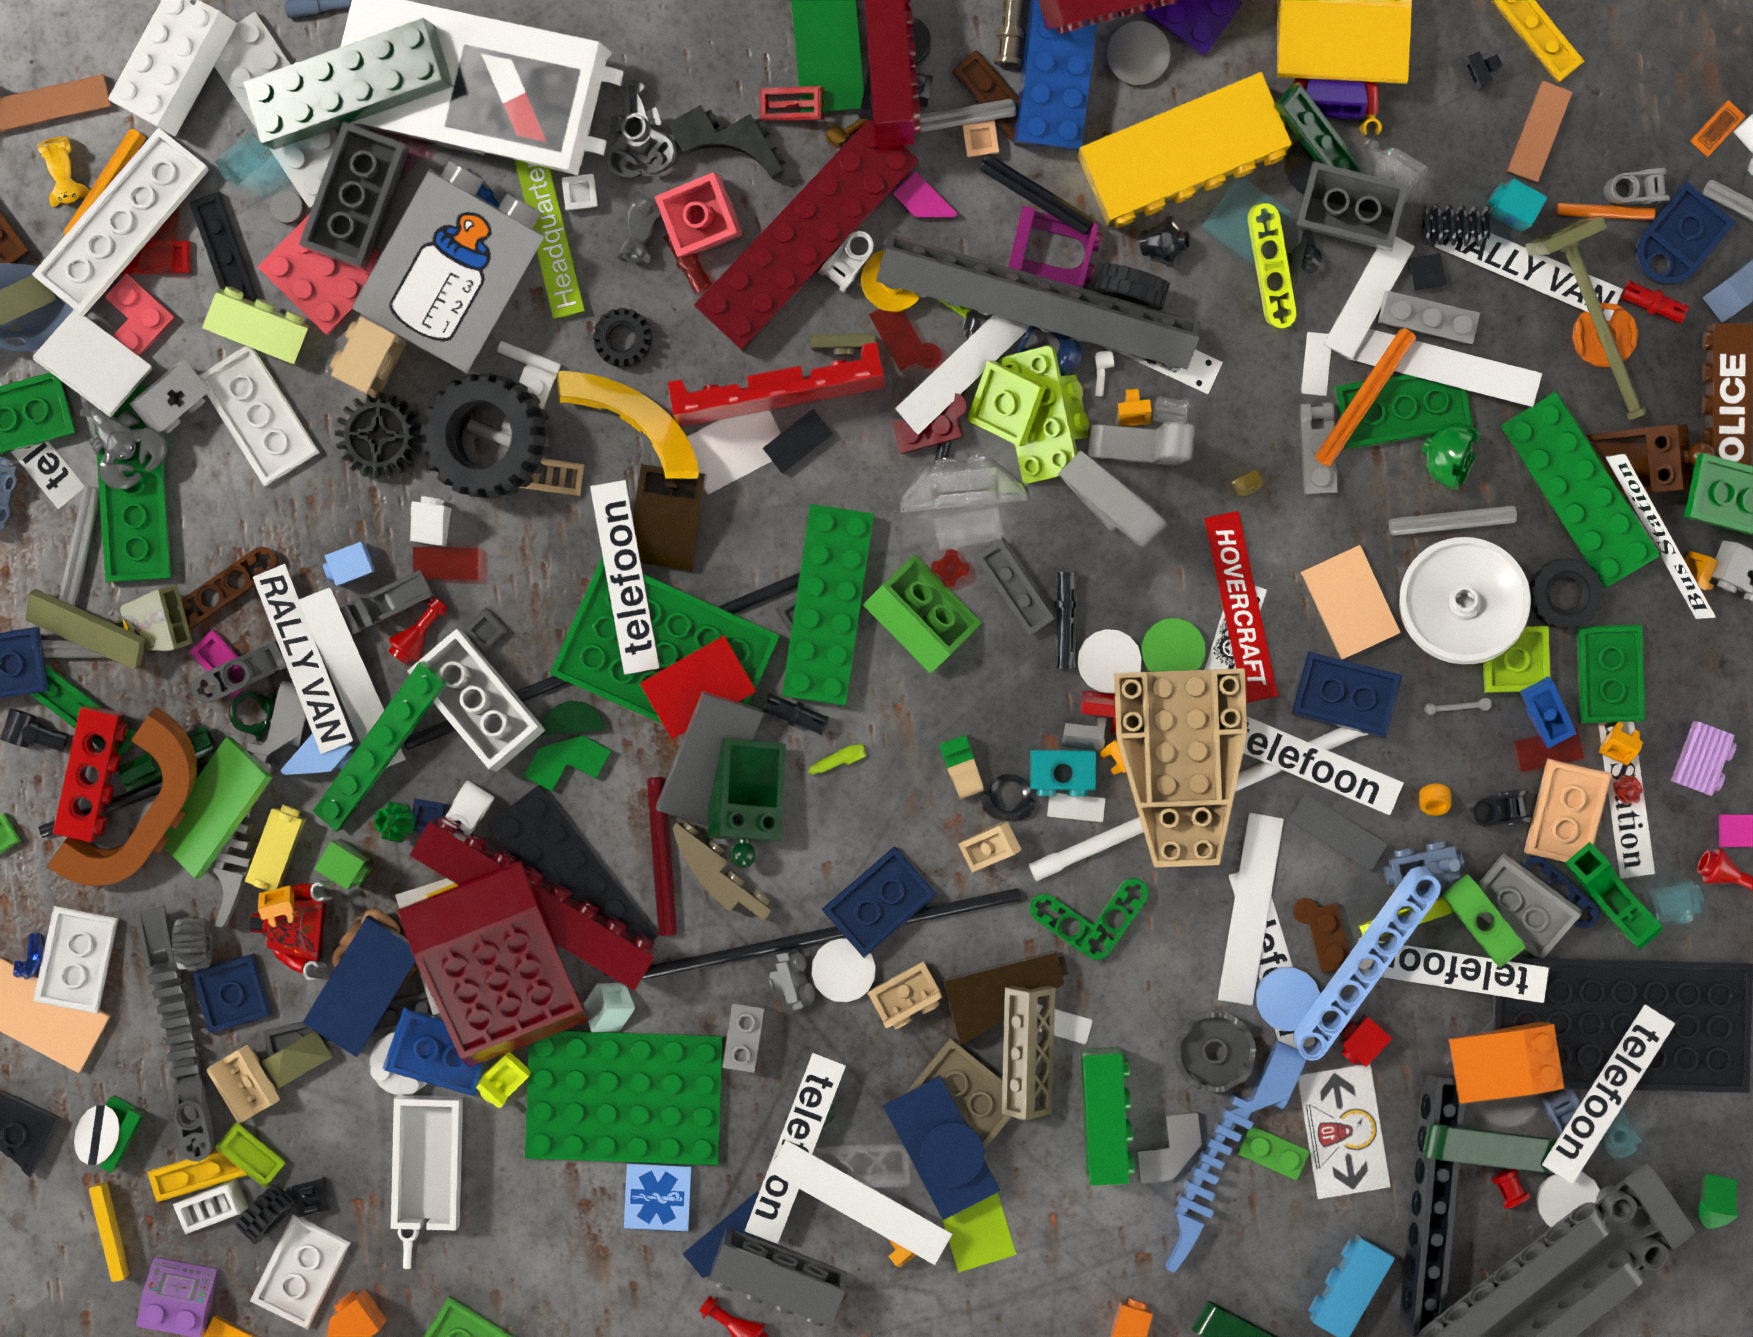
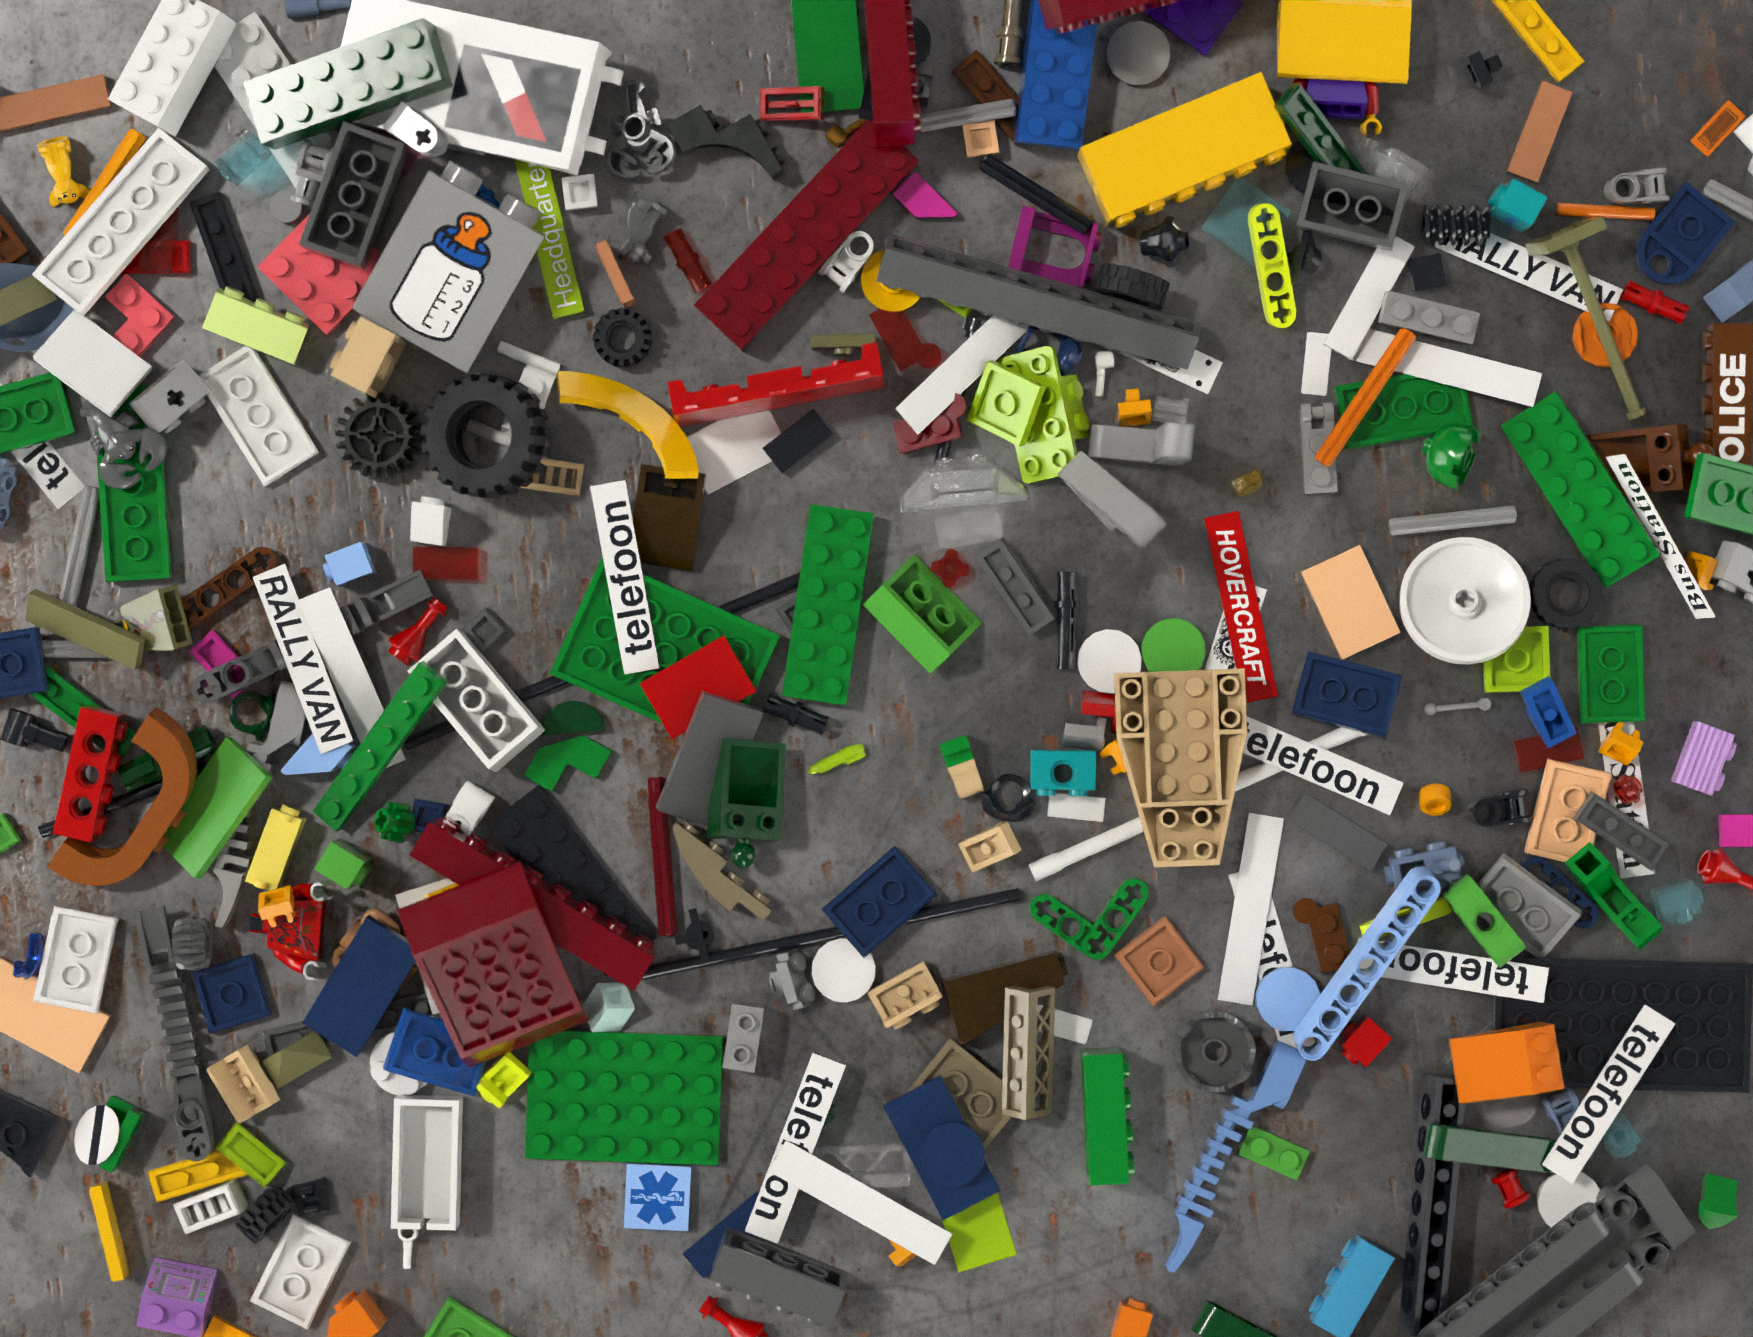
(310, 172): none -> light grey connector
(414, 130): none -> piece
(615, 274): none -> nougat tile
(694, 936): none -> black piece
(699, 215): coral slope -> none
(1159, 960): none -> nougat tile
(1167, 1162): light grey tile -> none
(1344, 1131): clear sticker -> none
(1621, 831): none -> dark grey tile

